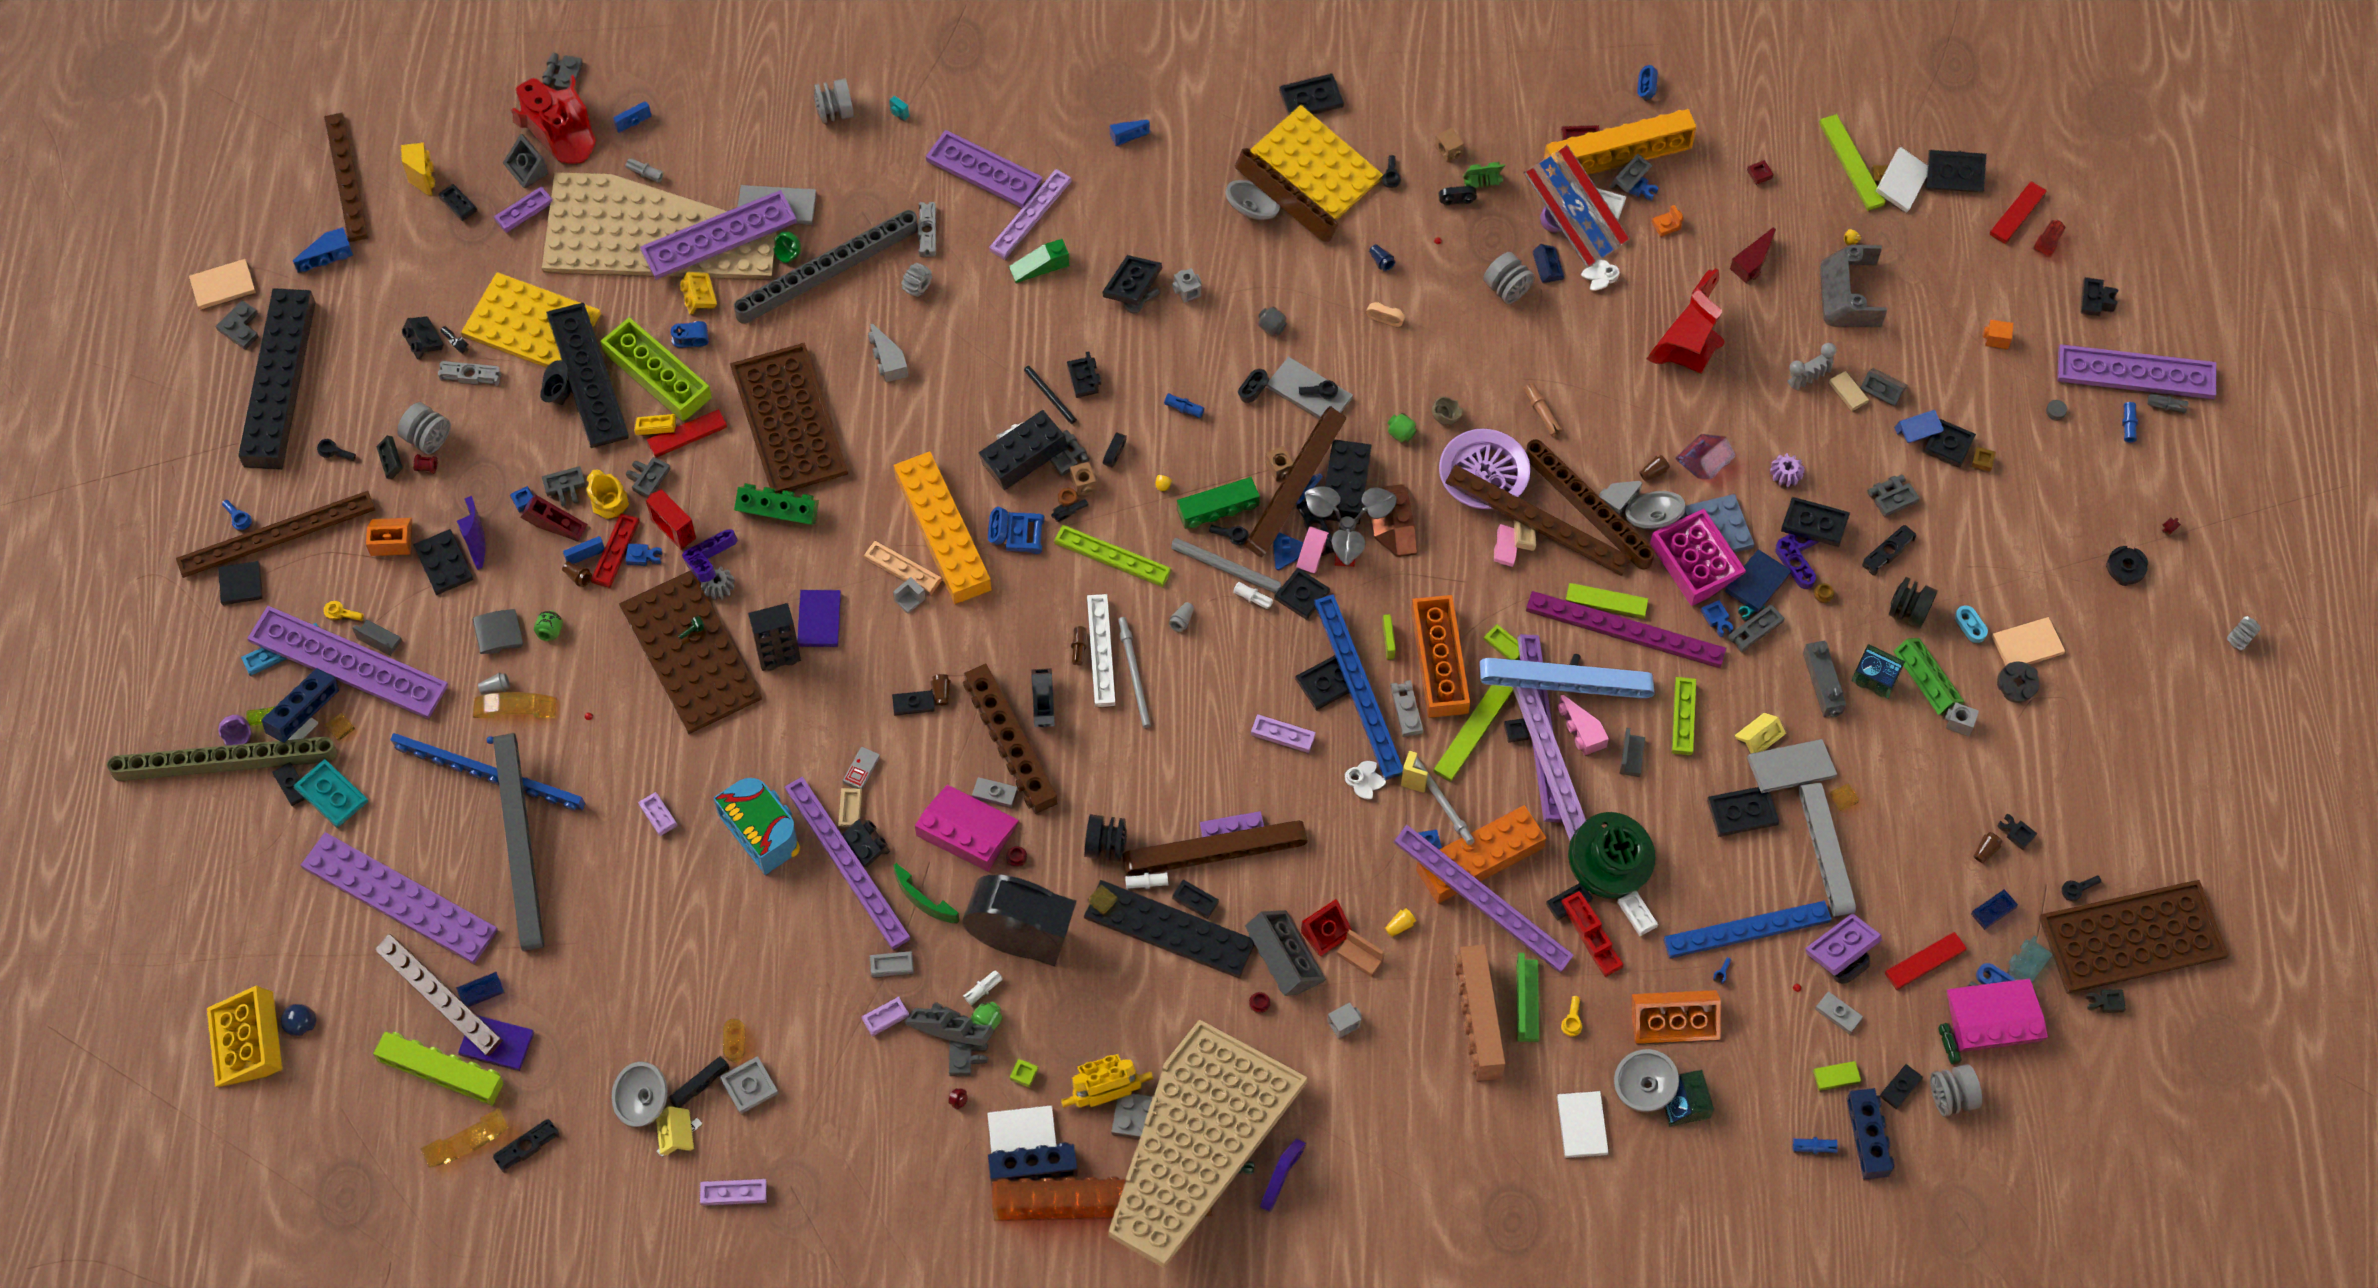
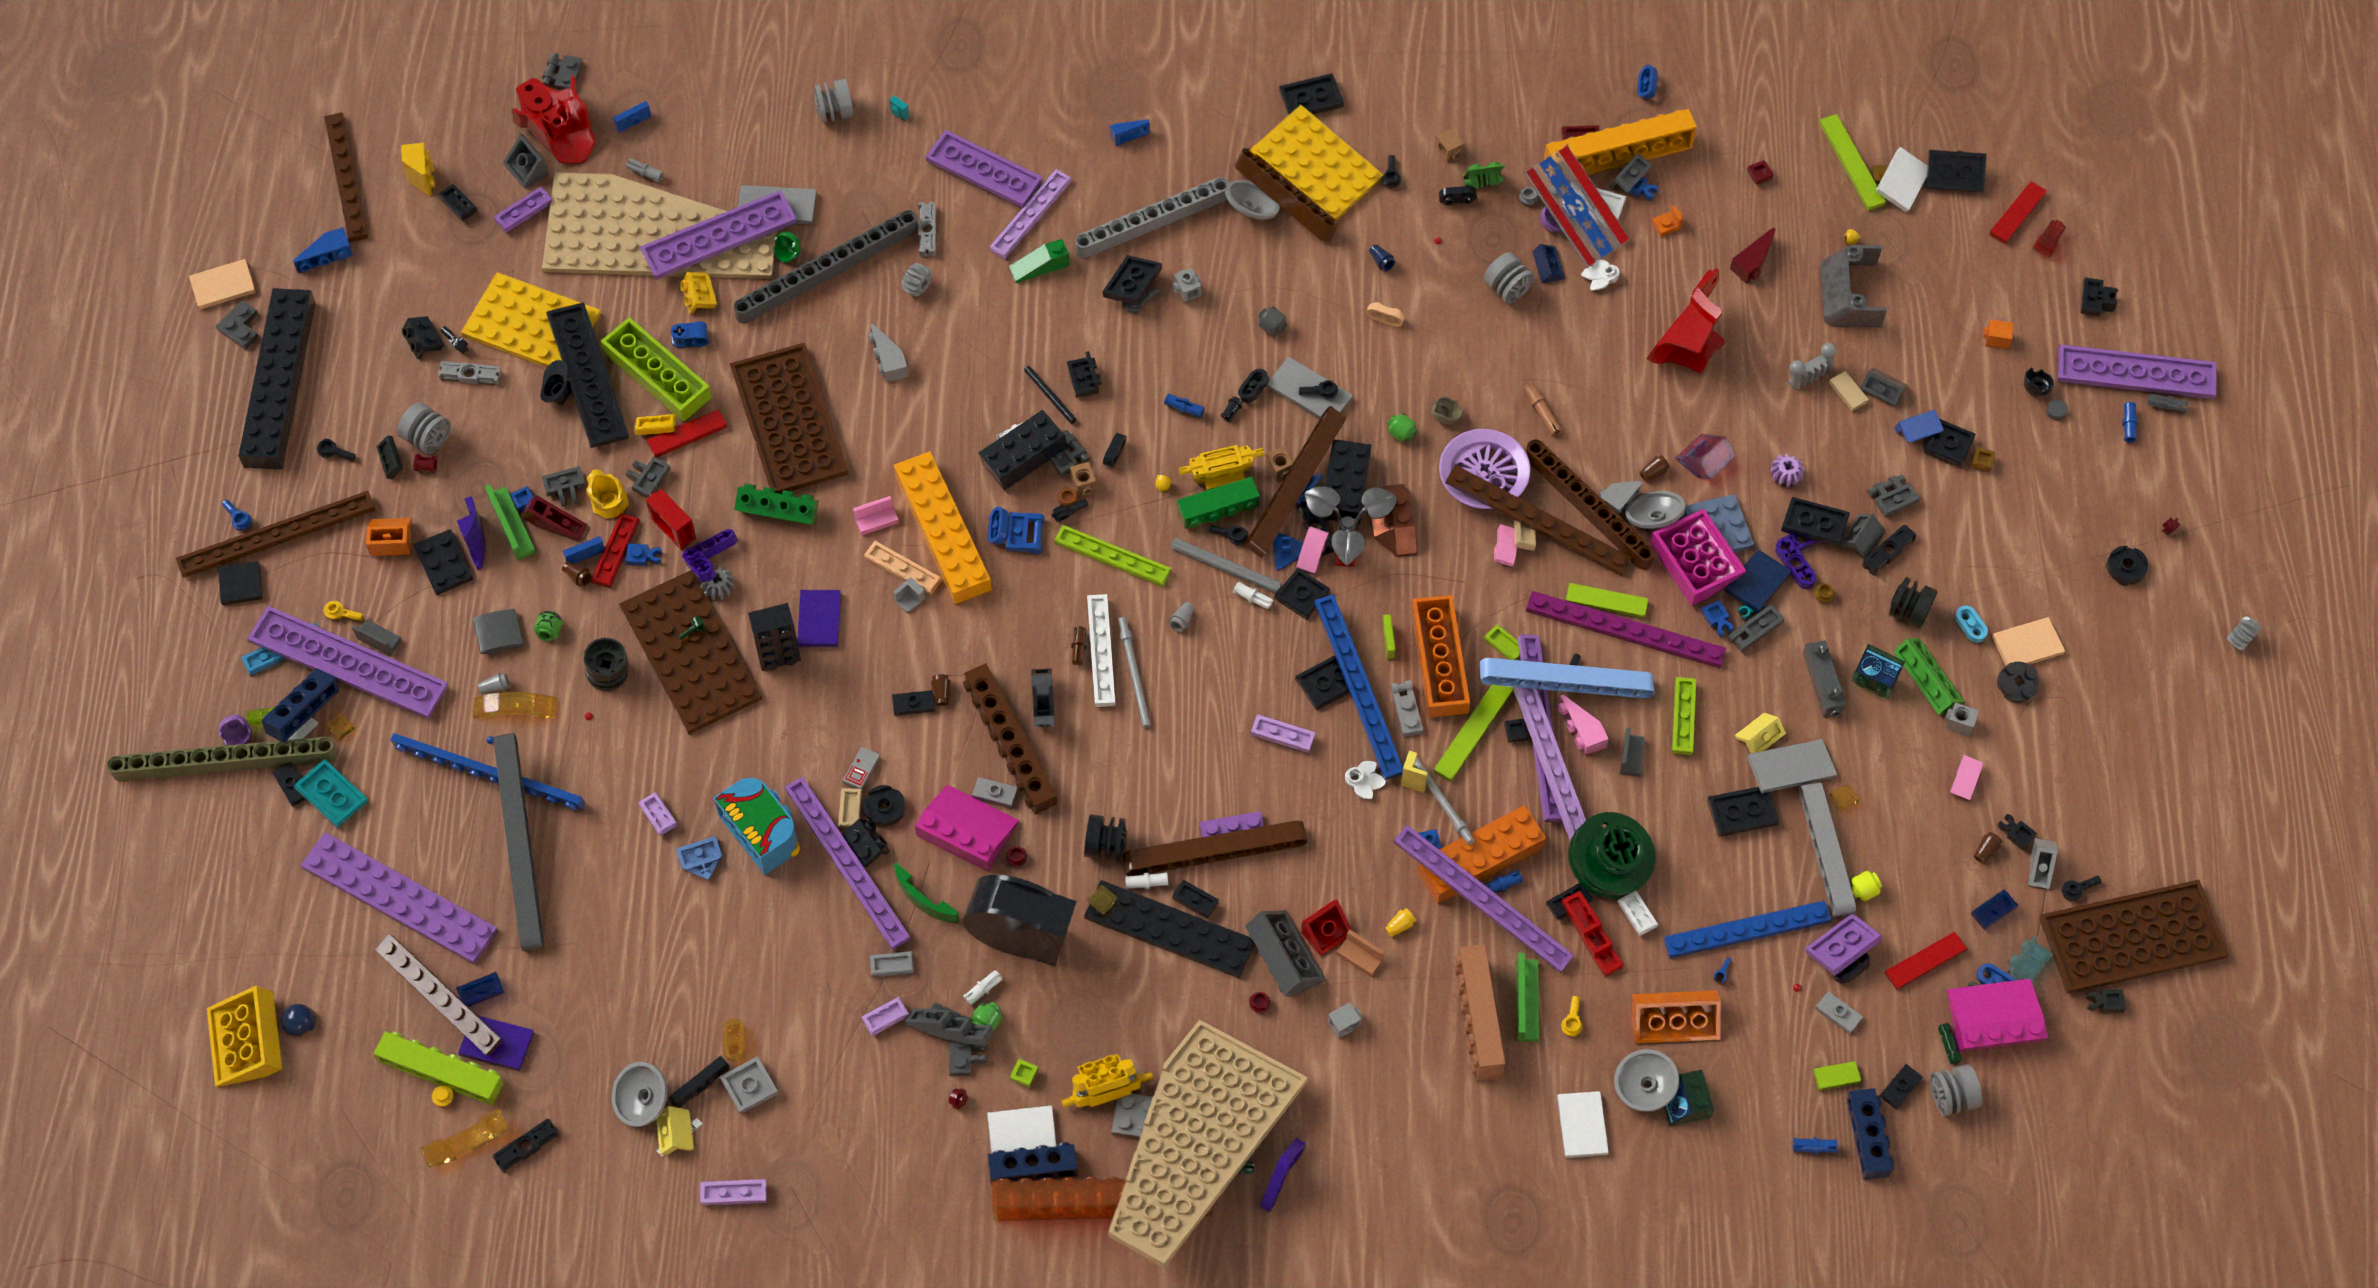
(442, 1096): none -> yellow plate
(510, 522): none -> bright green fence
(605, 654): none -> pearl dark grey wheel
(700, 857): none -> medium blue slope
(875, 515): none -> bright pink panel
(881, 816): none -> black plate
(1145, 223): none -> light grey beam
(1221, 465): none -> yellow piece
(1234, 405): none -> black pin
(1504, 882): none -> blue pin
(1528, 196): none -> light grey plate
(1863, 534): none -> dark grey panel
(1866, 886): none -> neon yellow head
(1966, 777): none -> bright pink slope
(2038, 382): none -> black hair
(2042, 863): none -> light grey slope

